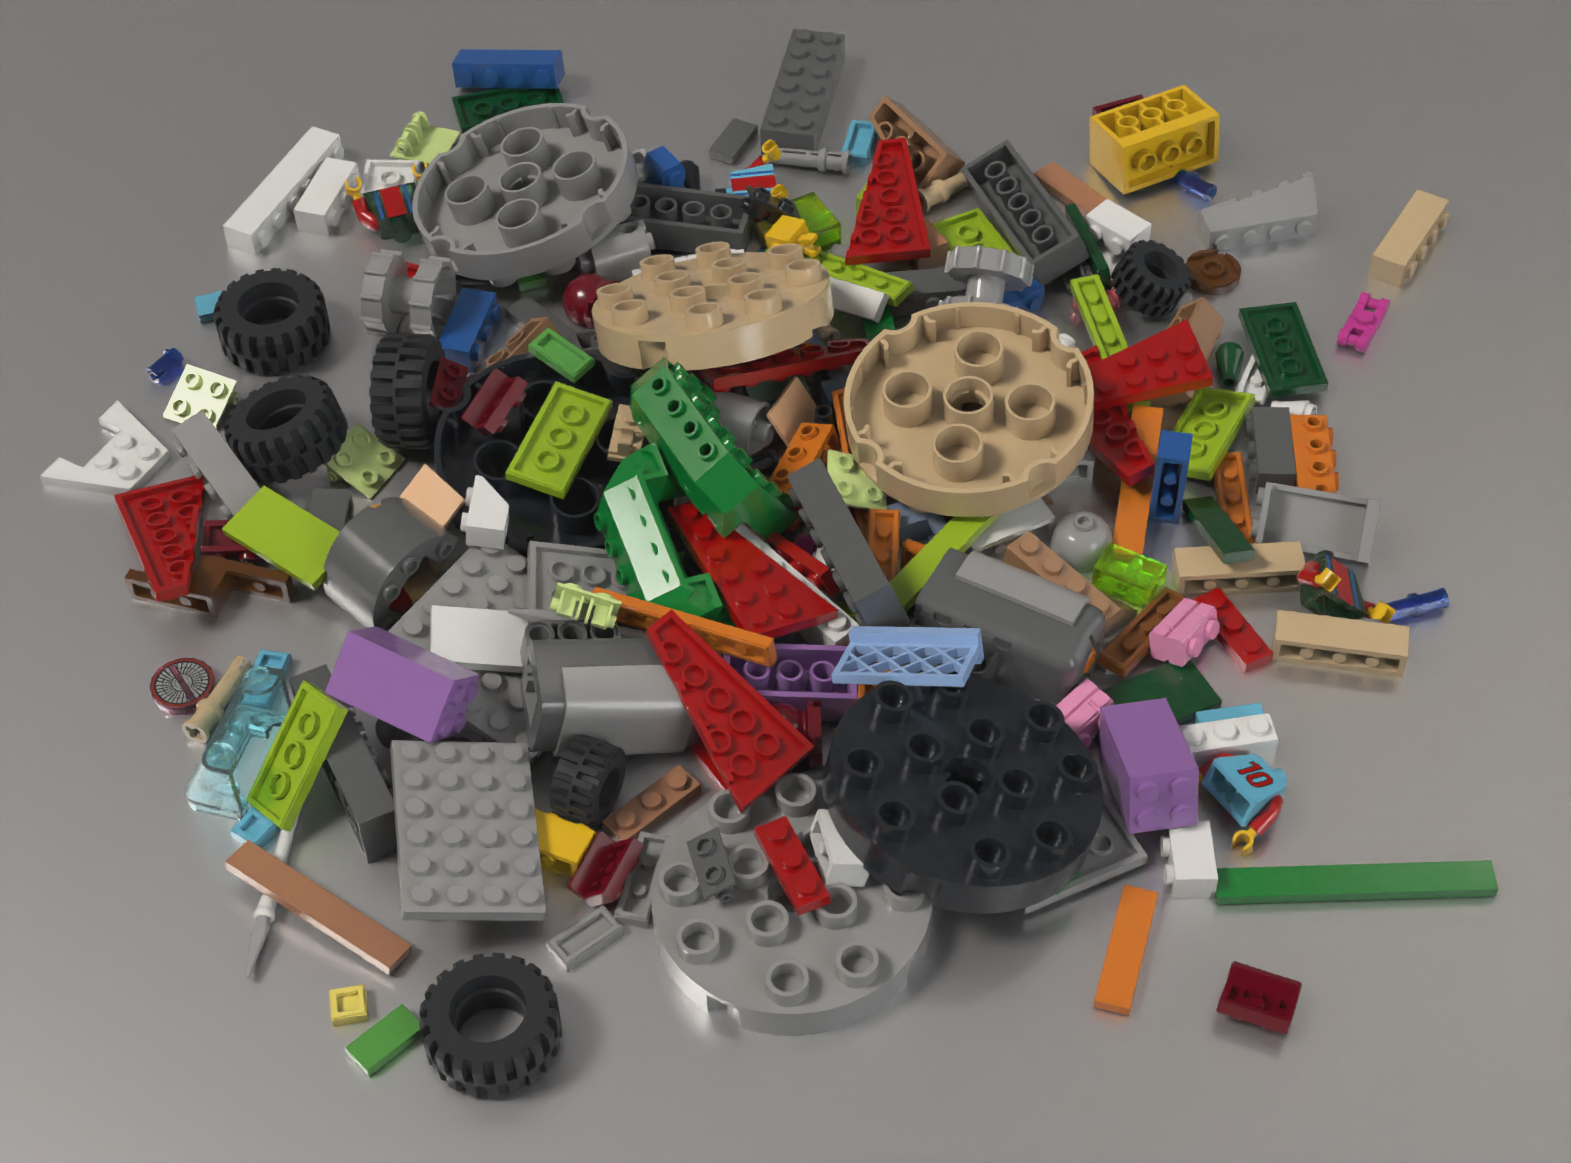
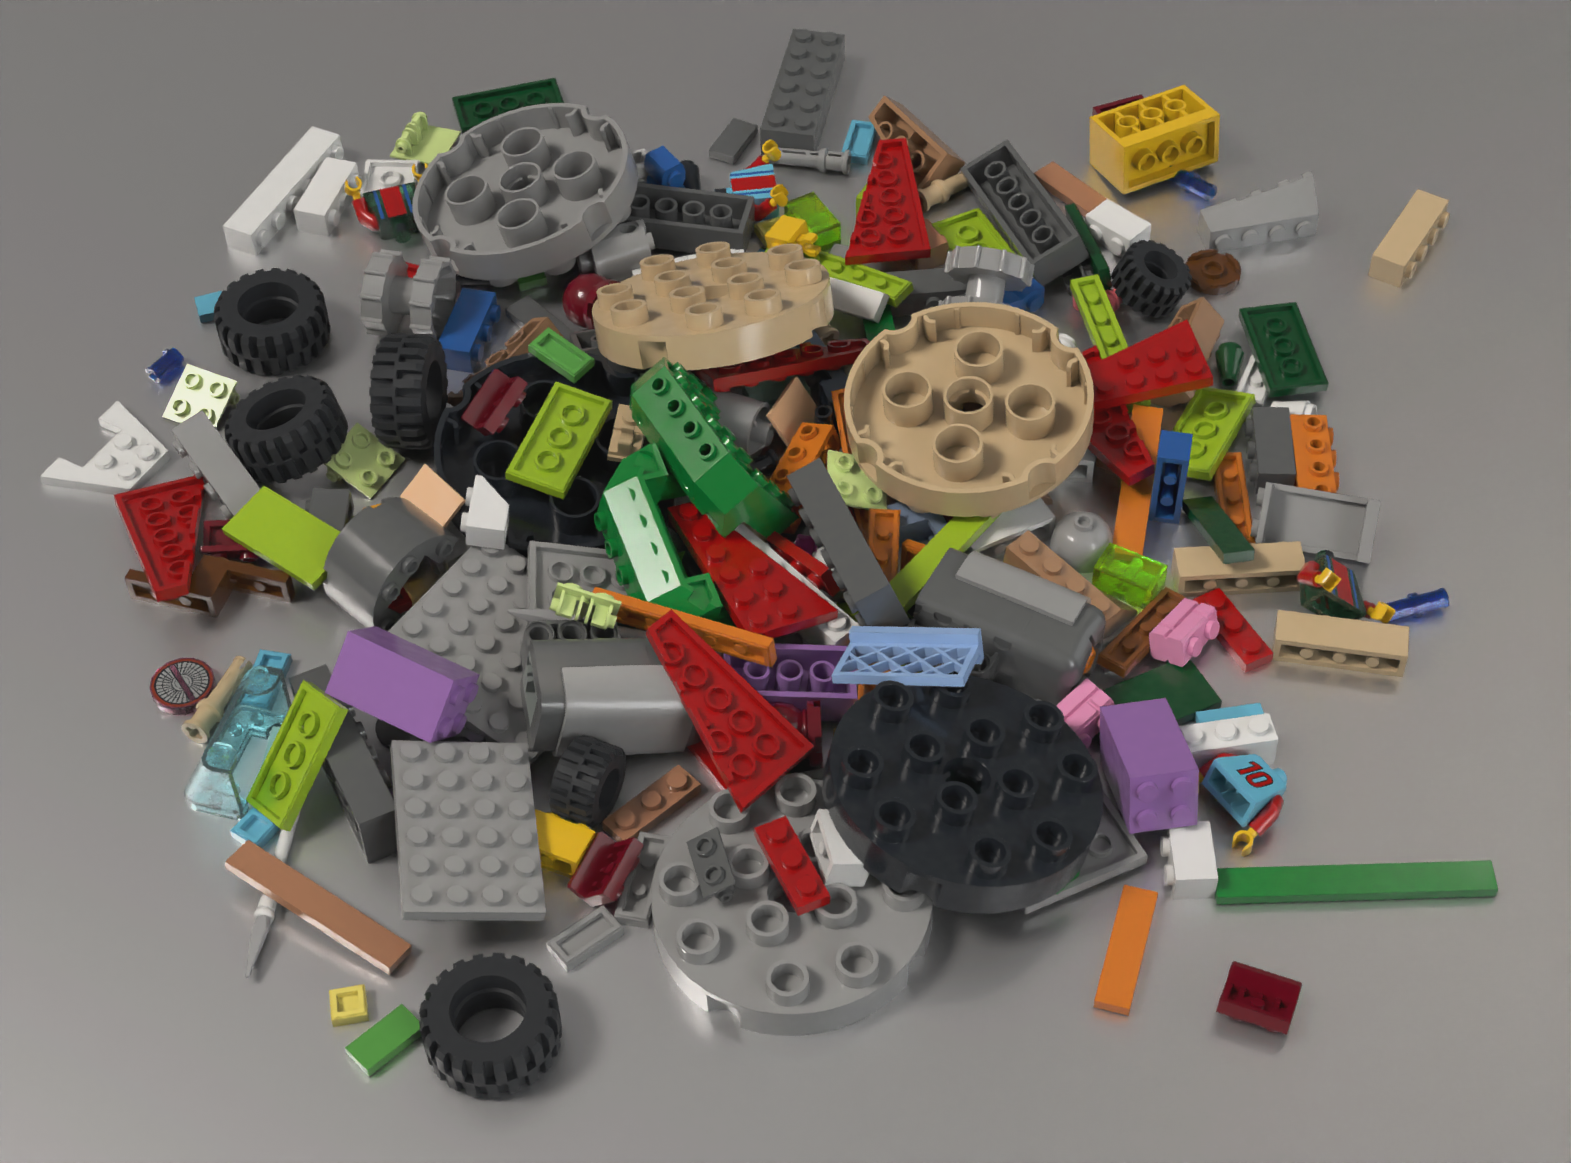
(447, 386): dark red bracket -> none
(477, 637): white tile -> none
(508, 68): blue brick -> none
(761, 200): black hinge -> none
(1363, 324): dark pink plate -> none

